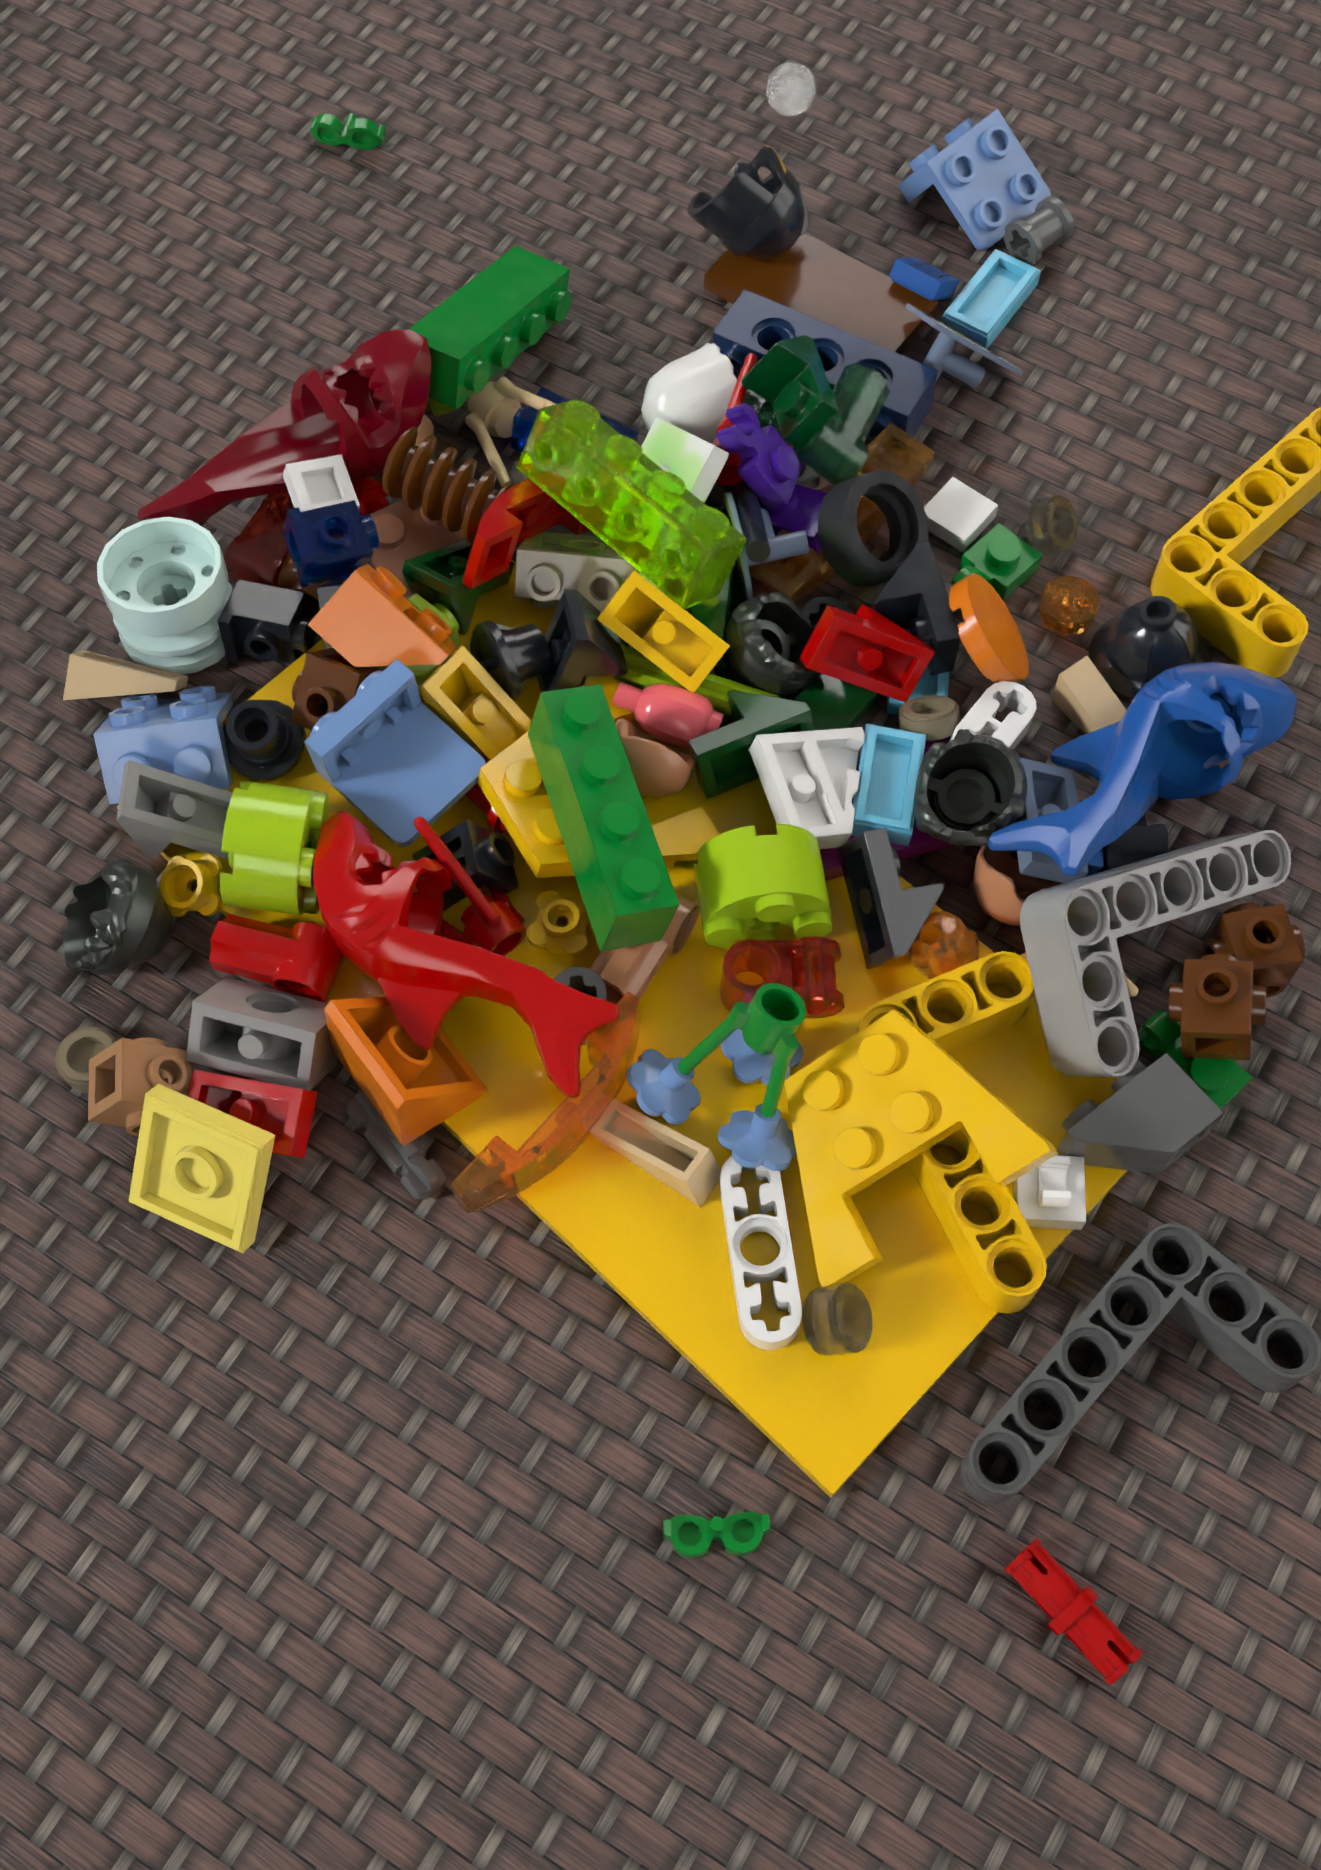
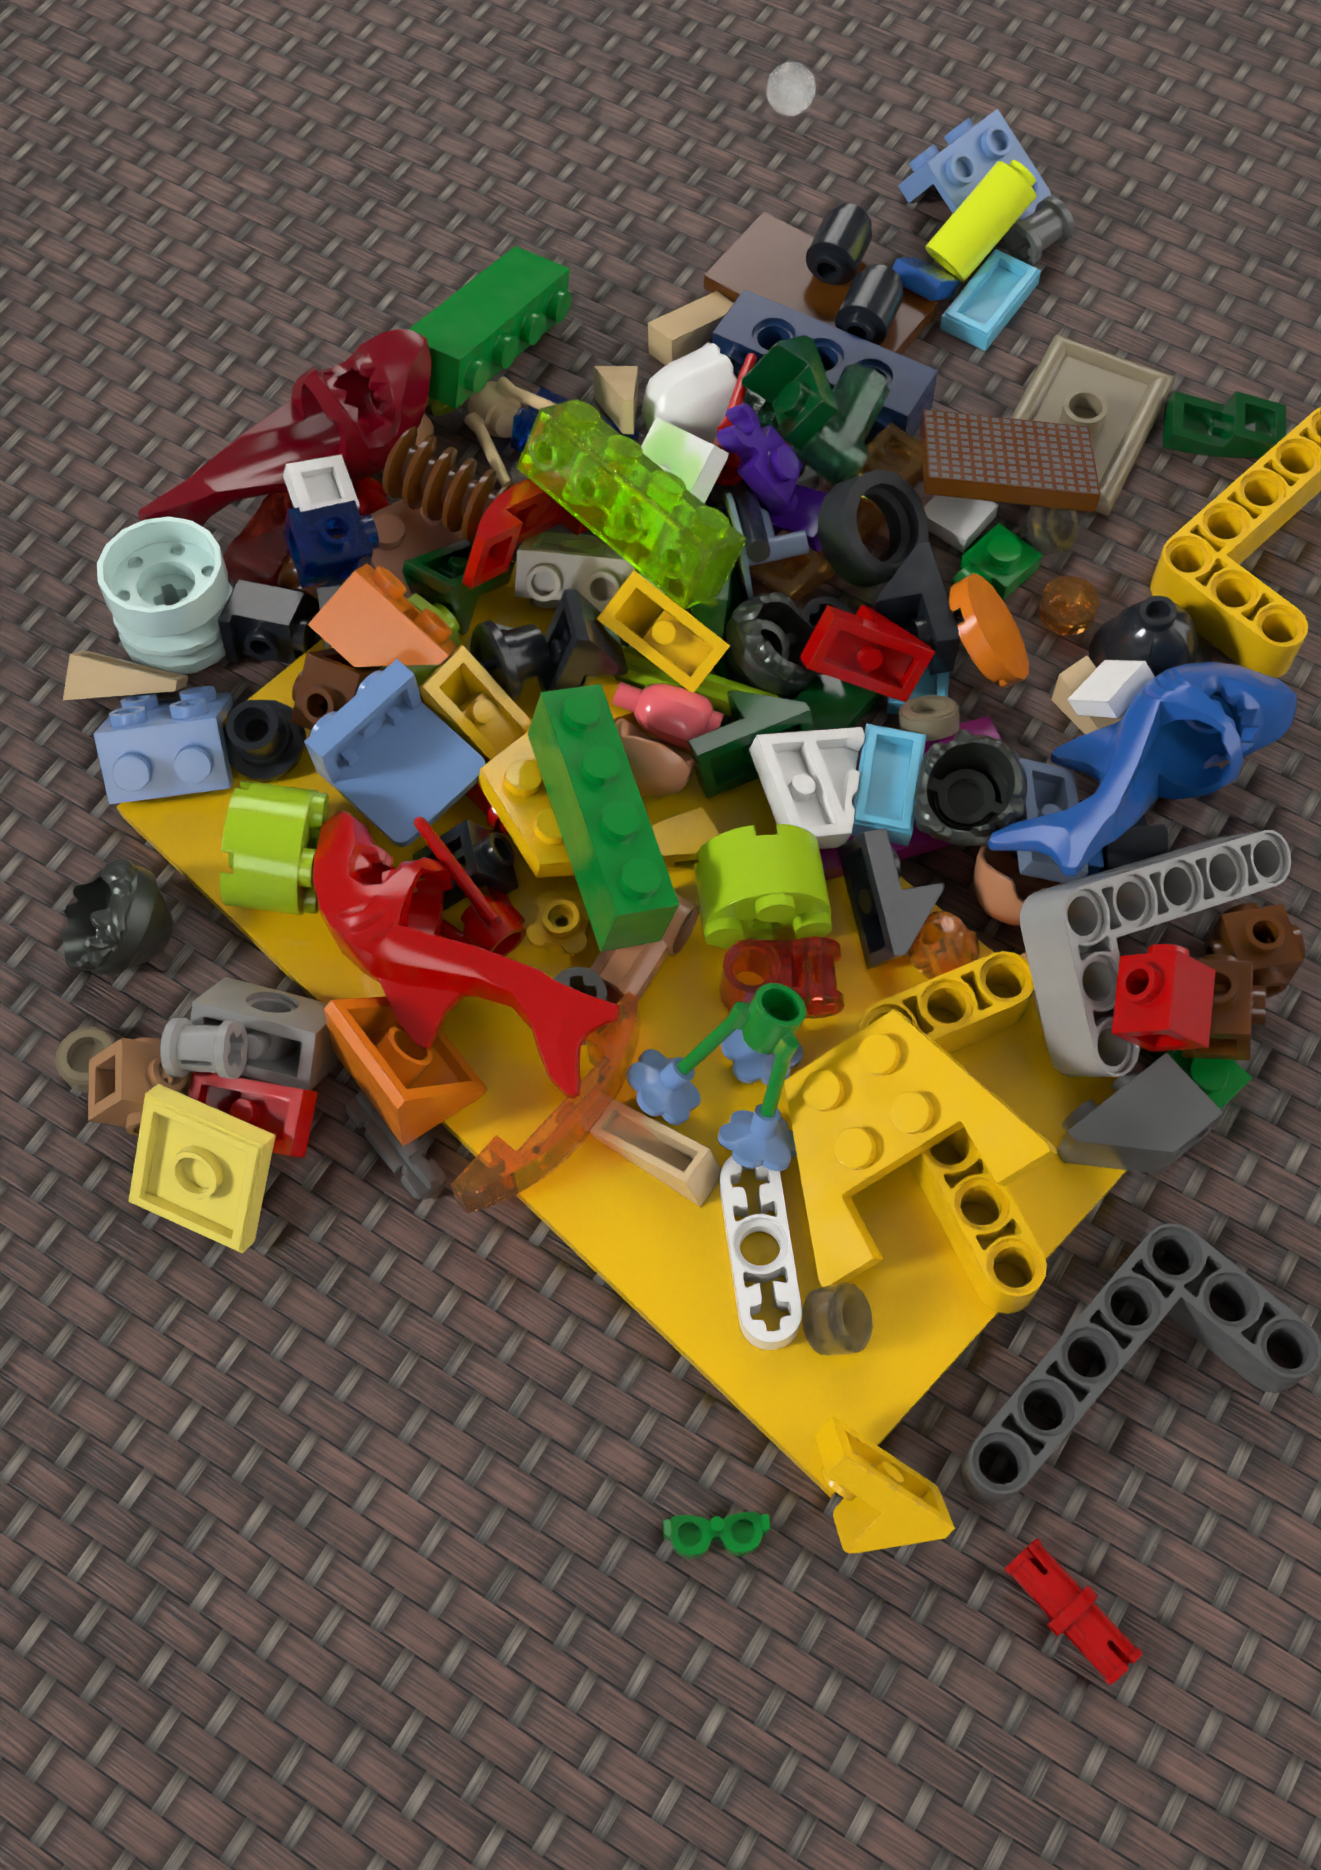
(170, 809): light grey slope -> none
(177, 885): yellow plate -> none
(204, 1048): none -> light grey bush
(292, 960): red piece -> none
(356, 132): green piece -> none
(618, 394): none -> tan piece
(686, 327): none -> tan piece
(754, 214): black helmet -> none
(839, 244): none -> black brick
(871, 303): none -> black brick
(882, 1497): none -> yellow slope
(944, 358): sand blue shield -> none
(983, 219): none -> neon yellow brick
(996, 698): white beam -> none
(1008, 460): none -> reddish brown tile
(1053, 1194): white tile -> none
(1102, 392): none -> dark tan piece
(1110, 688): none -> white tile
(1164, 999): none -> red brick
(1238, 429): none -> dark green slope

